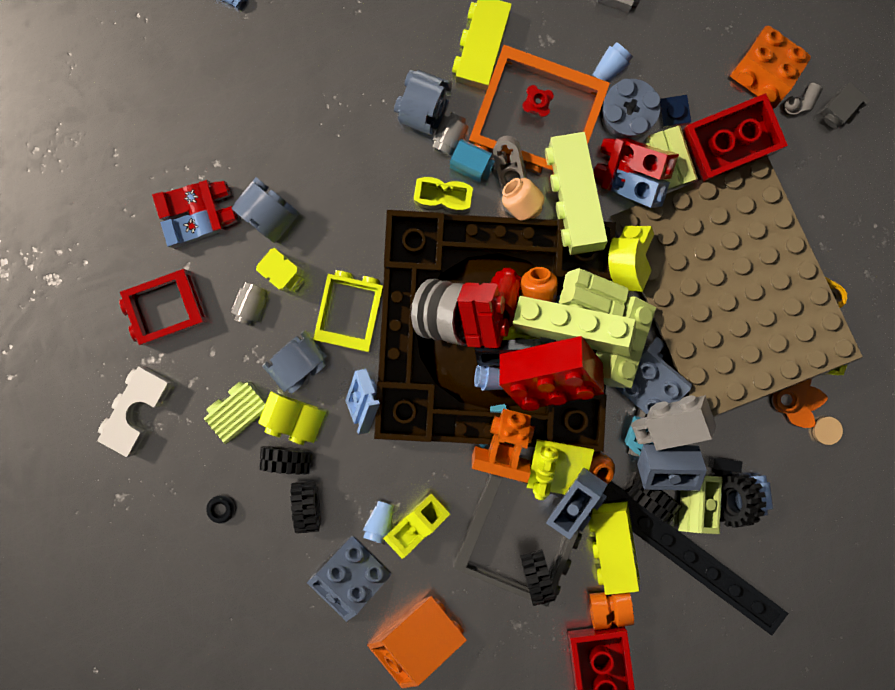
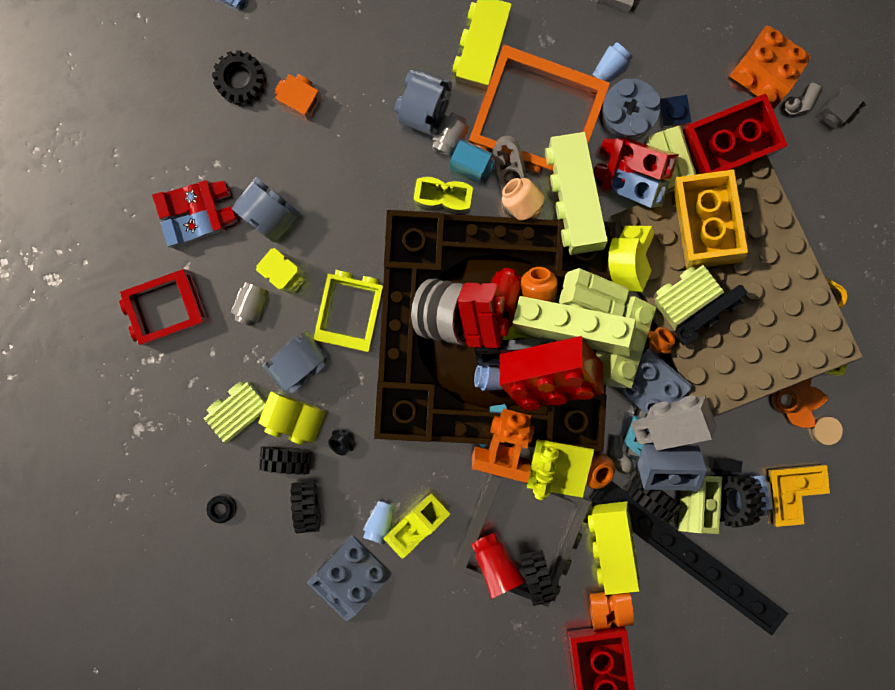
(120, 430): white arch -> none
(222, 73): none -> black tyre
(297, 95): none -> orange brick
(341, 442): none -> black plate
(361, 401): light blue plate -> none
(418, 642): orange slope -> none
(496, 565): none -> red plant
(542, 108): red plate -> none
(577, 503): sand blue brick -> none
(622, 462): none -> light grey arm
(661, 340): none -> orange plate
(688, 296): none -> yellowish green brick
(708, 317): none -> black hinge
(710, 219): none -> yellow brick
(790, 485): none -> yellow plate

